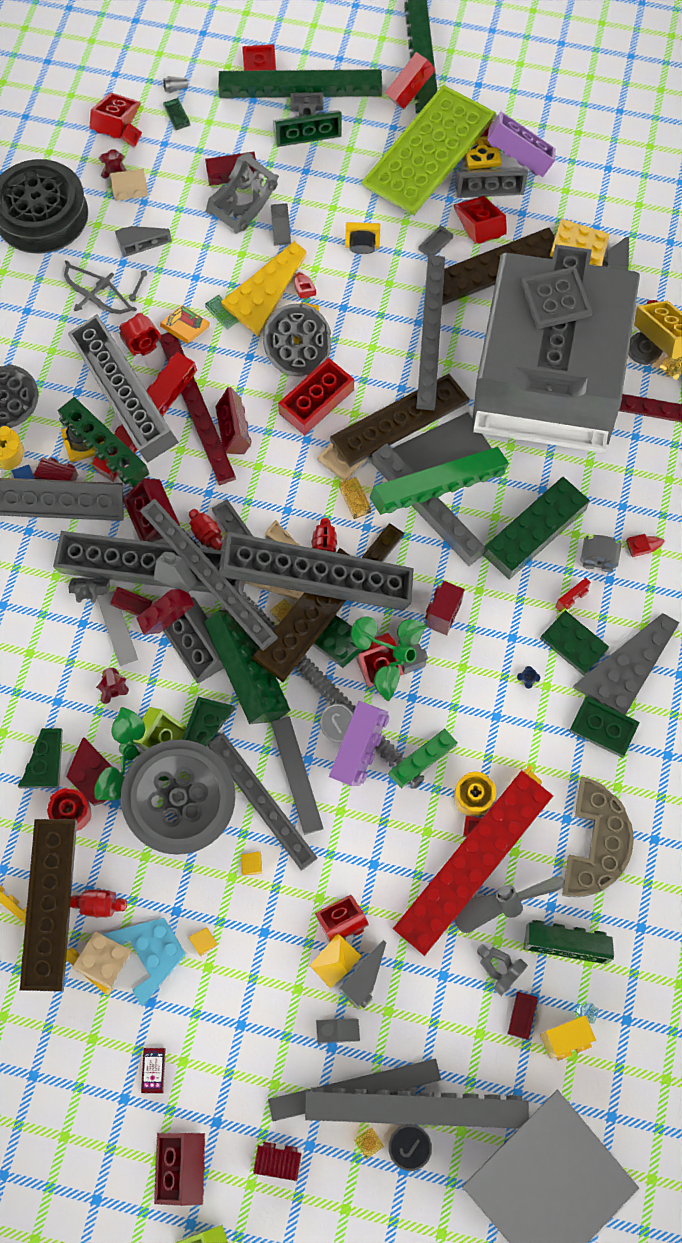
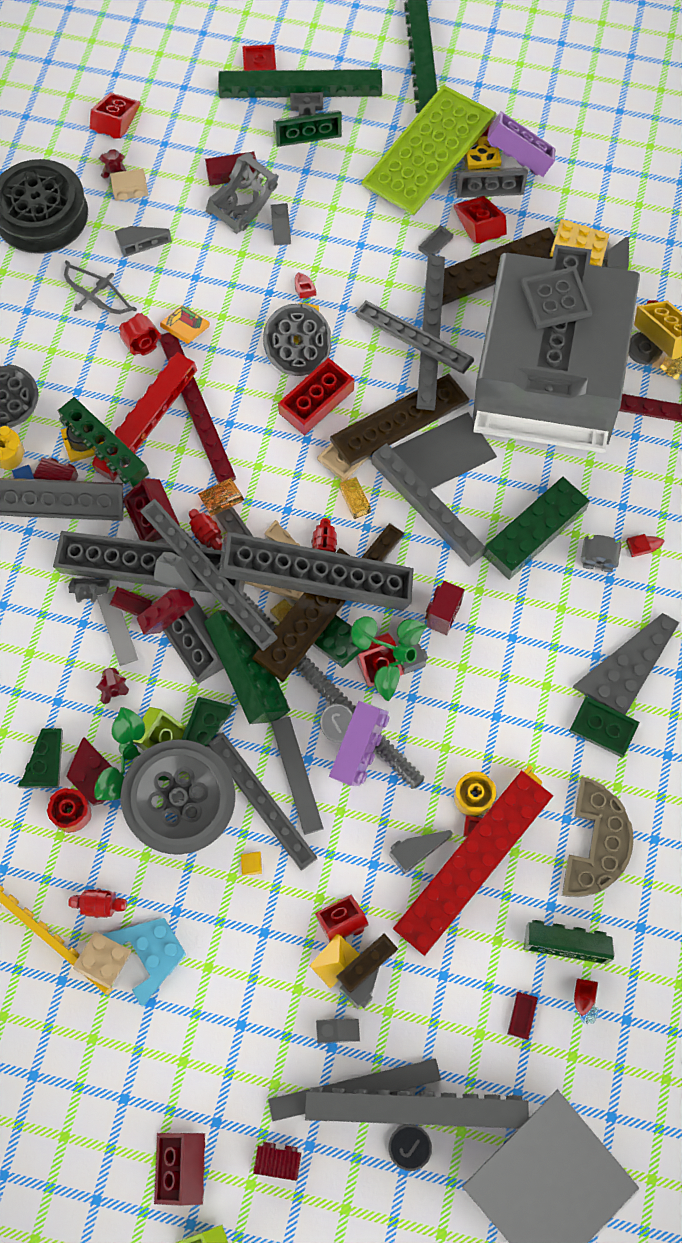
(48, 905): dark brown plate -> none
(123, 389): dark grey brick -> none
(130, 135): red plate -> none
(132, 297): dark grey hinge -> none
(153, 1070): tile -> none
(174, 84): flat silver cone -> none
(176, 114): clear green tile -> none
(203, 941): yellow slope -> none
(216, 501): none -> clear orange piece
(221, 313): clear green tile -> none
(232, 423): dark red slope -> none
(262, 291): yellow wing -> none
(362, 241): piece -> none
(367, 963): none -> dark brown tile
(369, 1143): clear yellow plate -> none
(410, 80): brick -> none
(415, 337): none -> dark grey tile
(415, 849): none -> dark grey slope
(422, 758): green plate -> none
(438, 480): green brick -> none
(506, 900): dark grey piece -> none
(513, 970): dark grey piece -> none
(528, 671): dark blue plate -> none
(567, 1037): yellow brick -> none
(569, 598): red plate -> none
(574, 642): dark green plate -> none
(585, 995): none -> red plate

